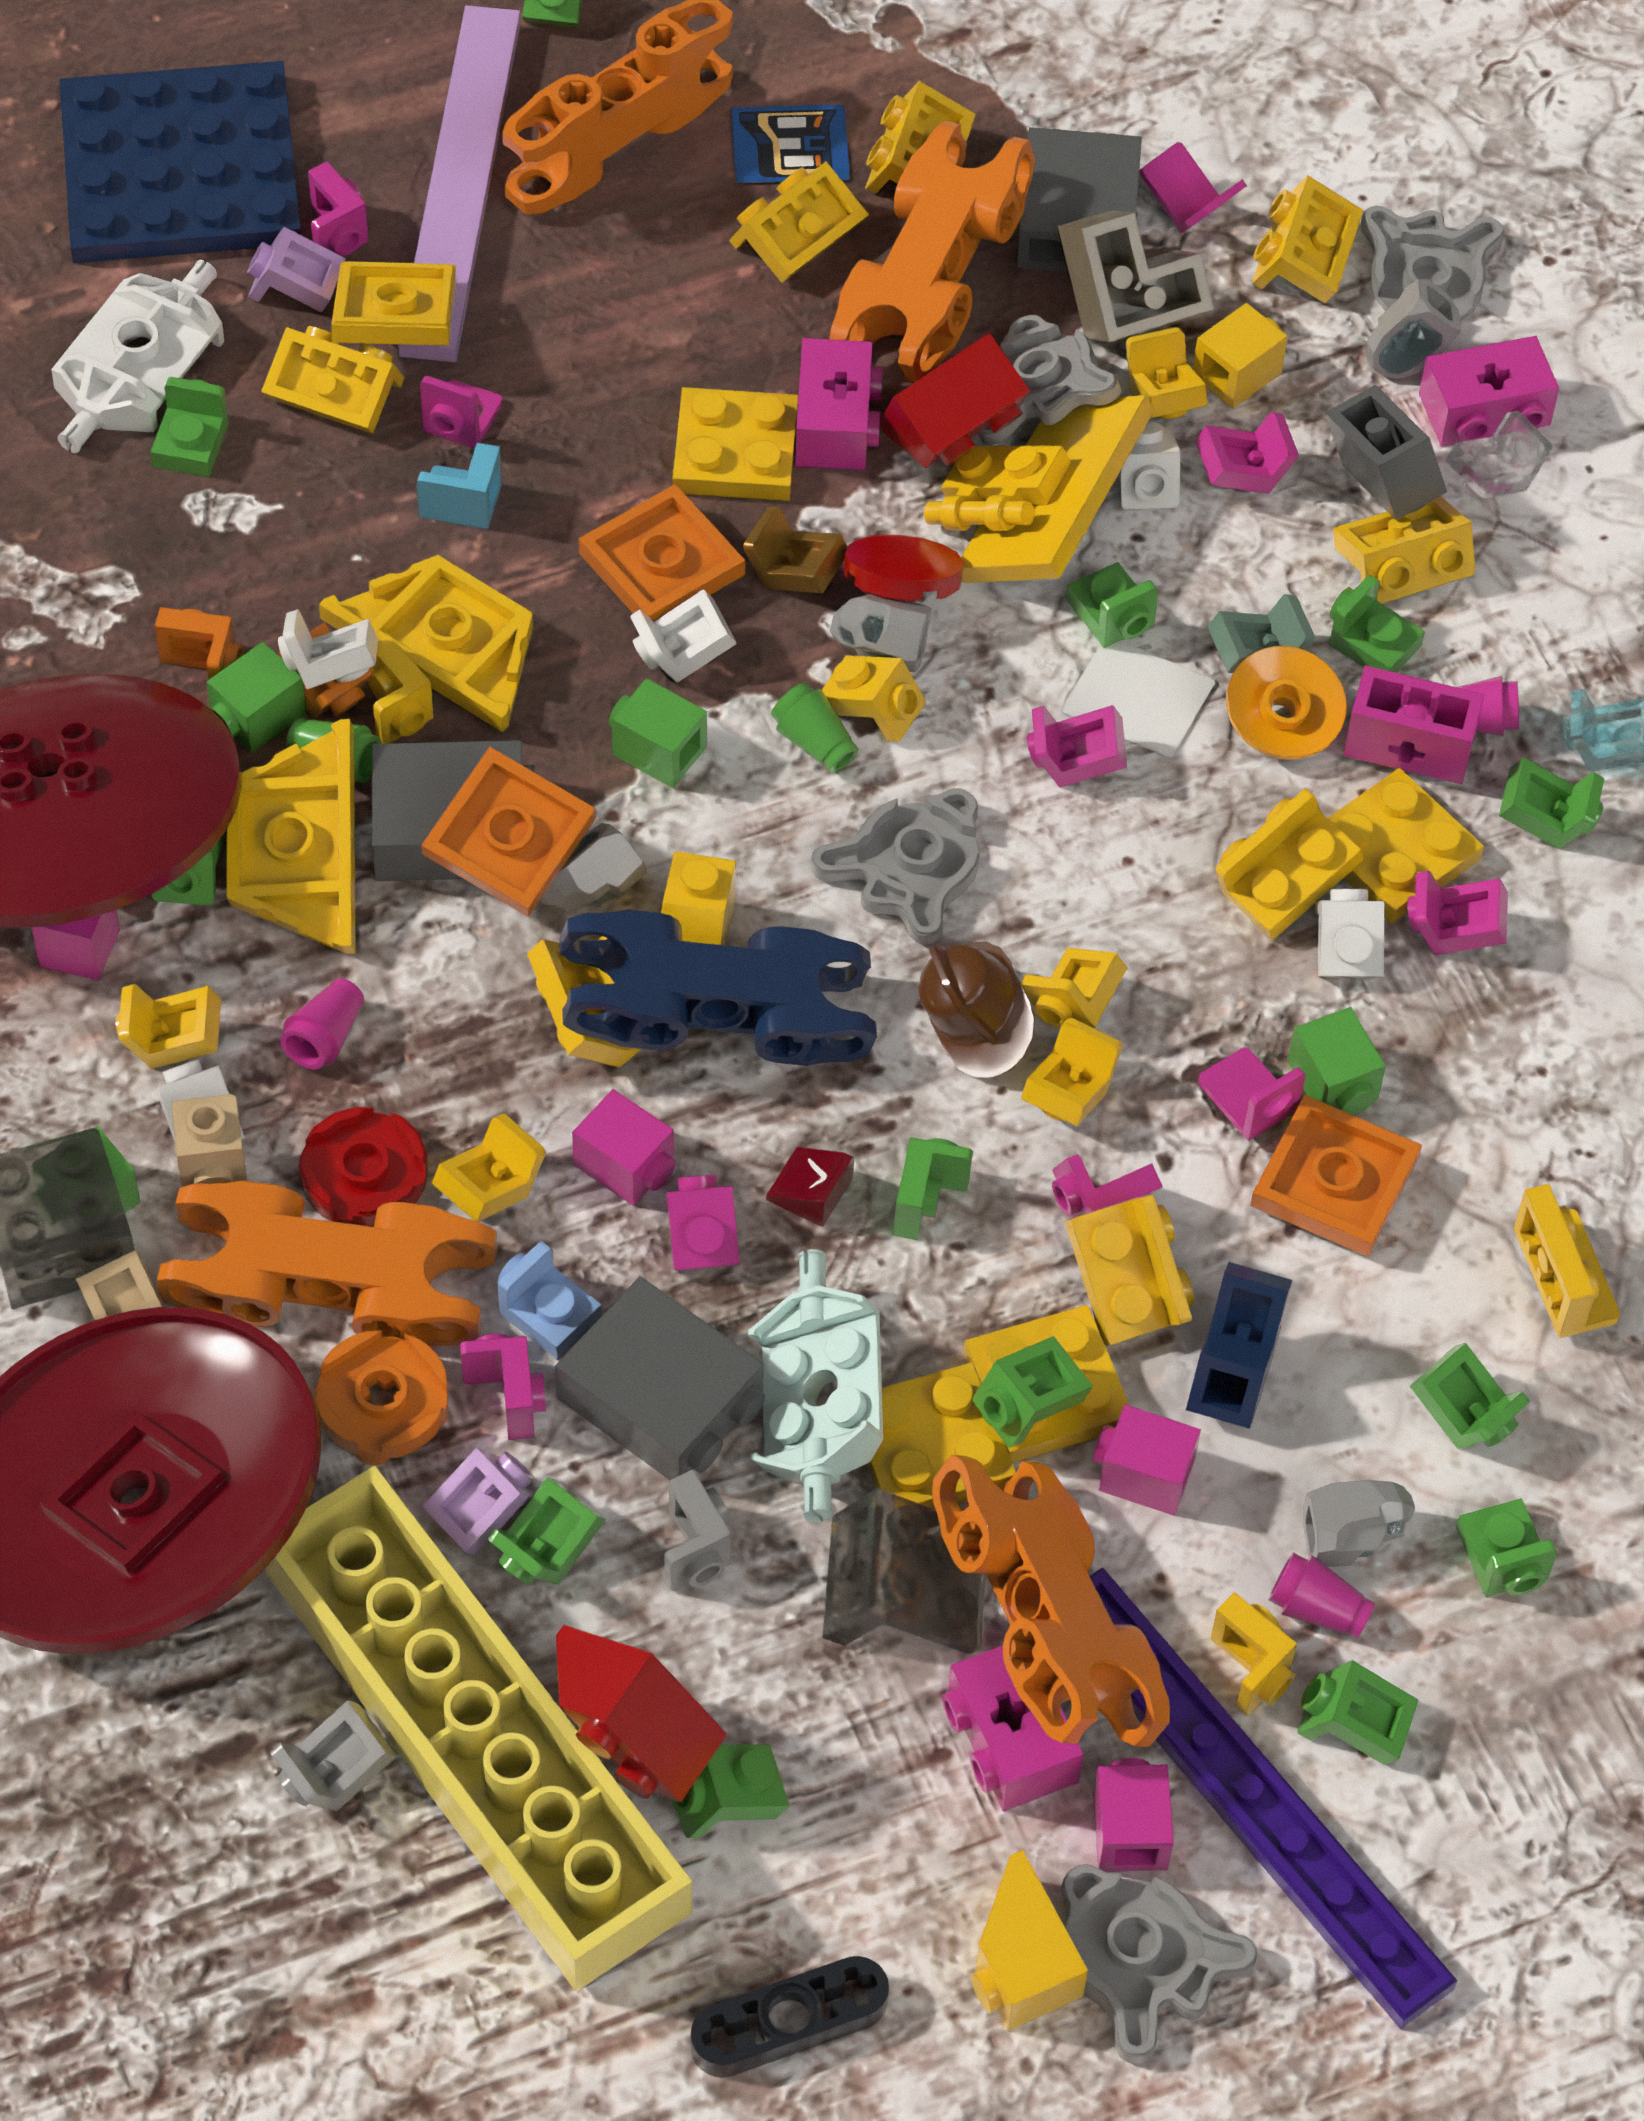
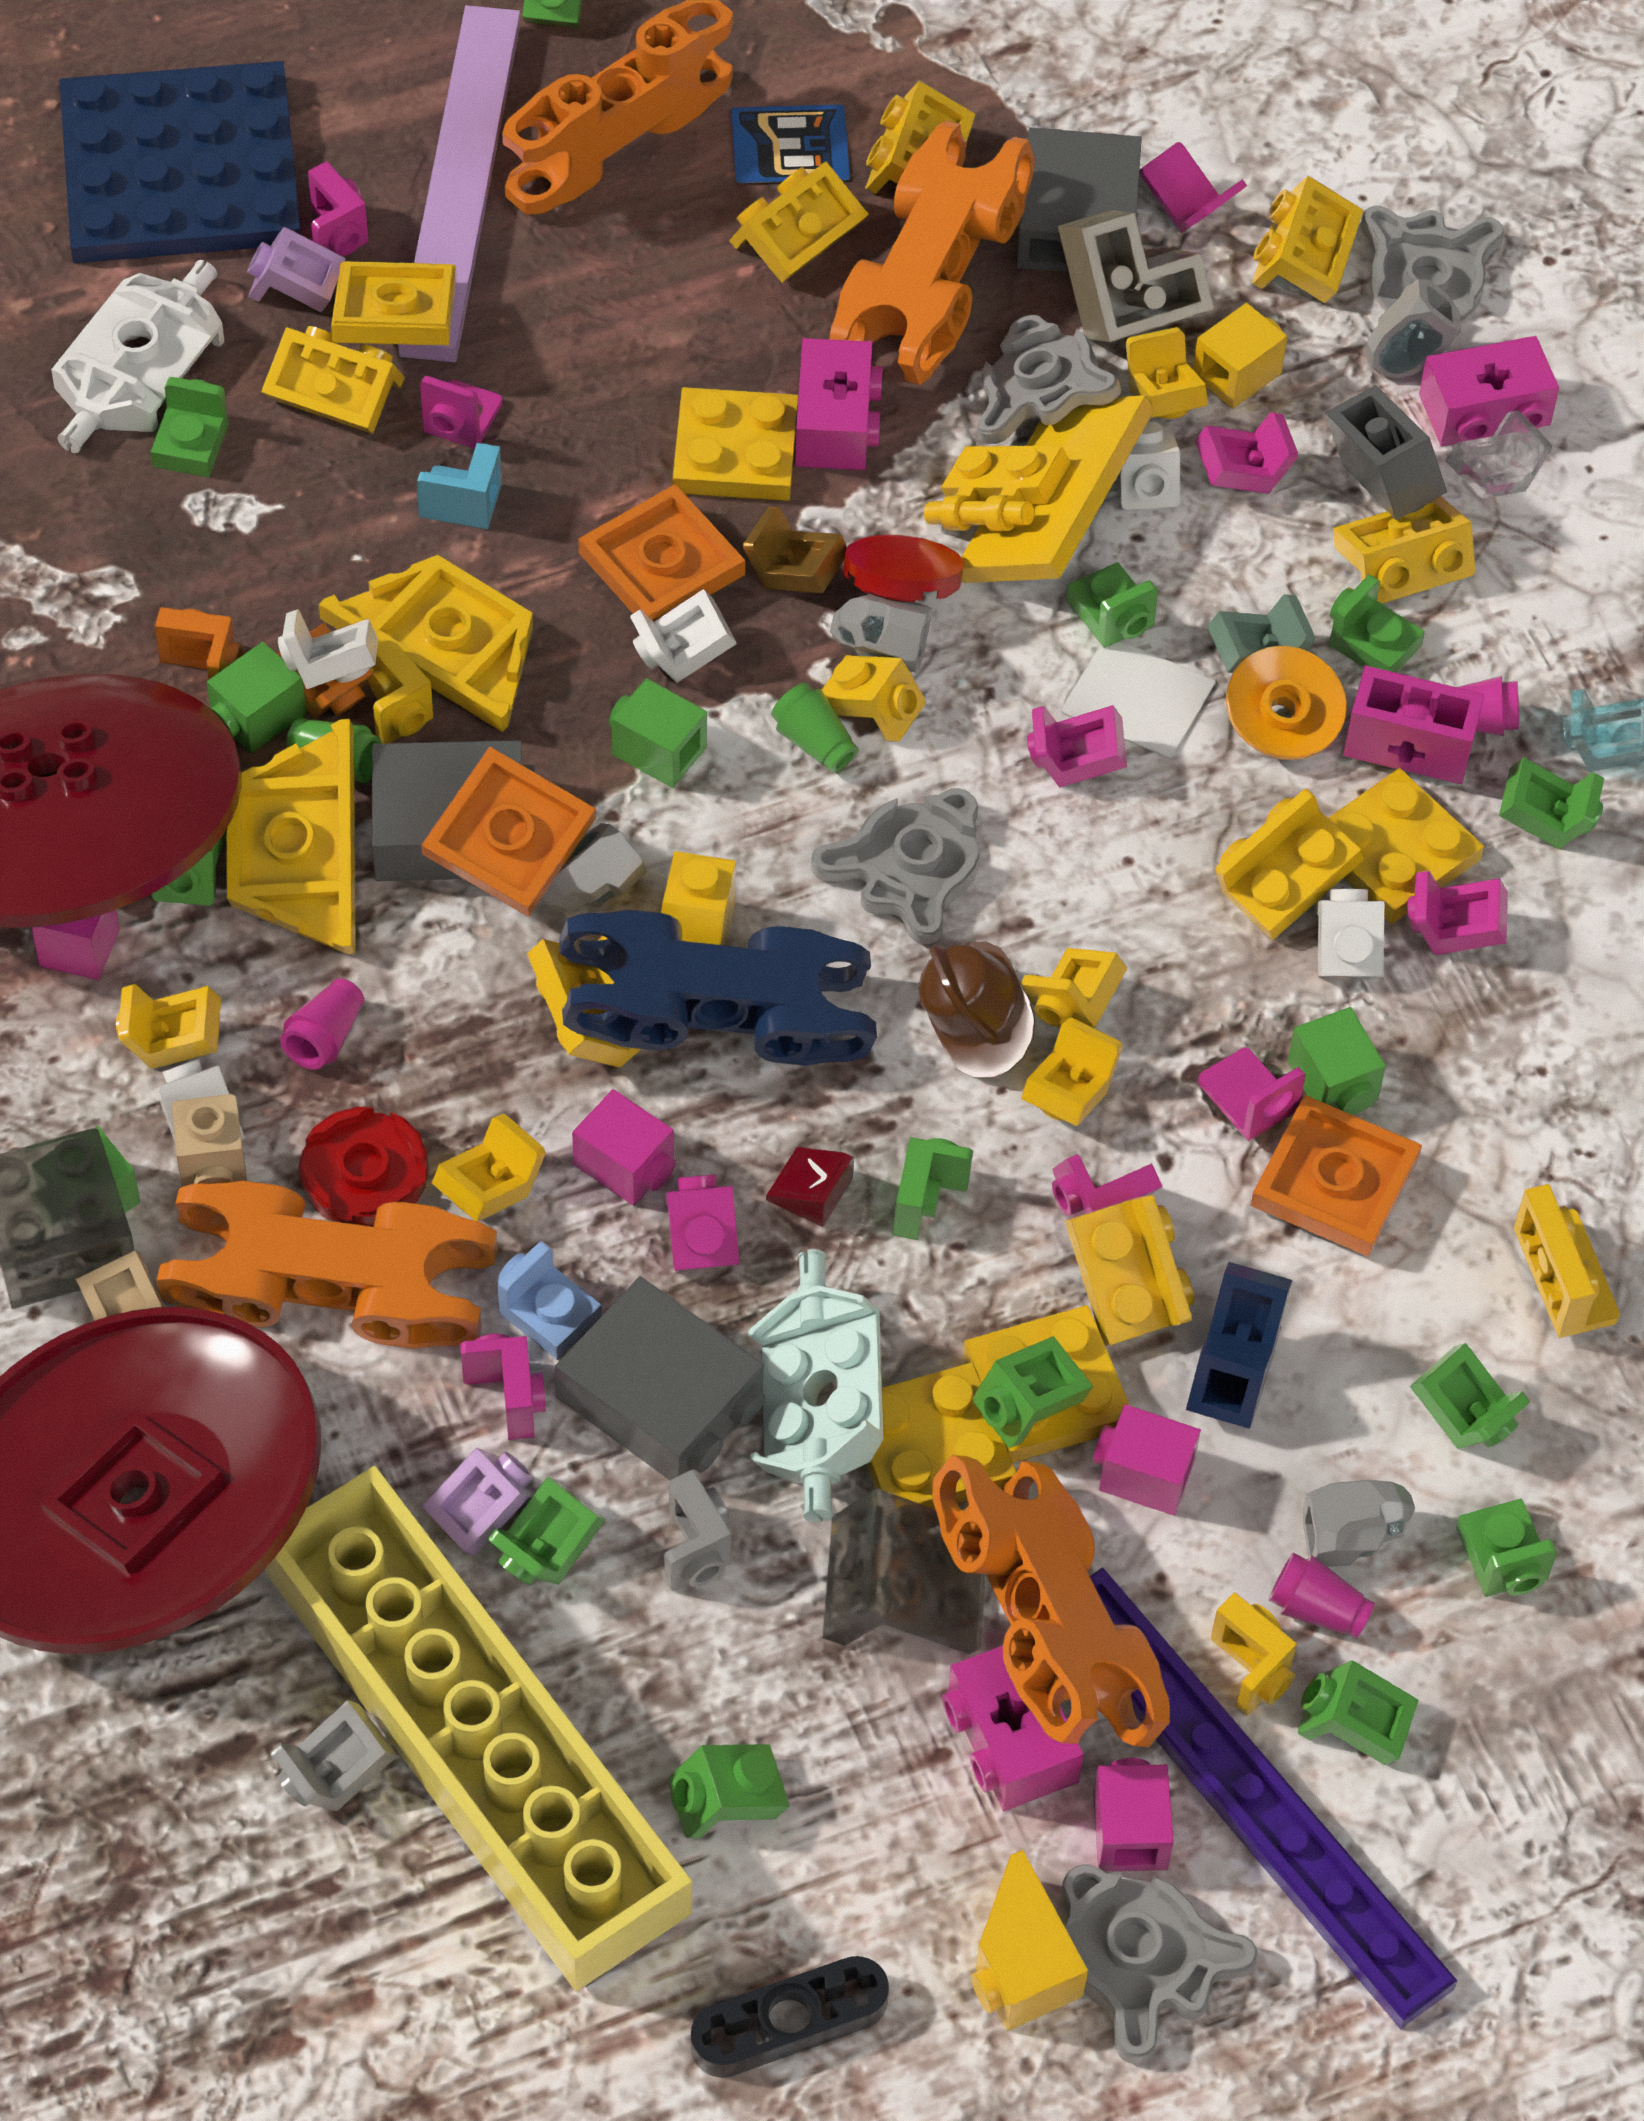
(389, 1430): orange plate -> none
(634, 1714): red slope -> none
(956, 403): red slope -> none

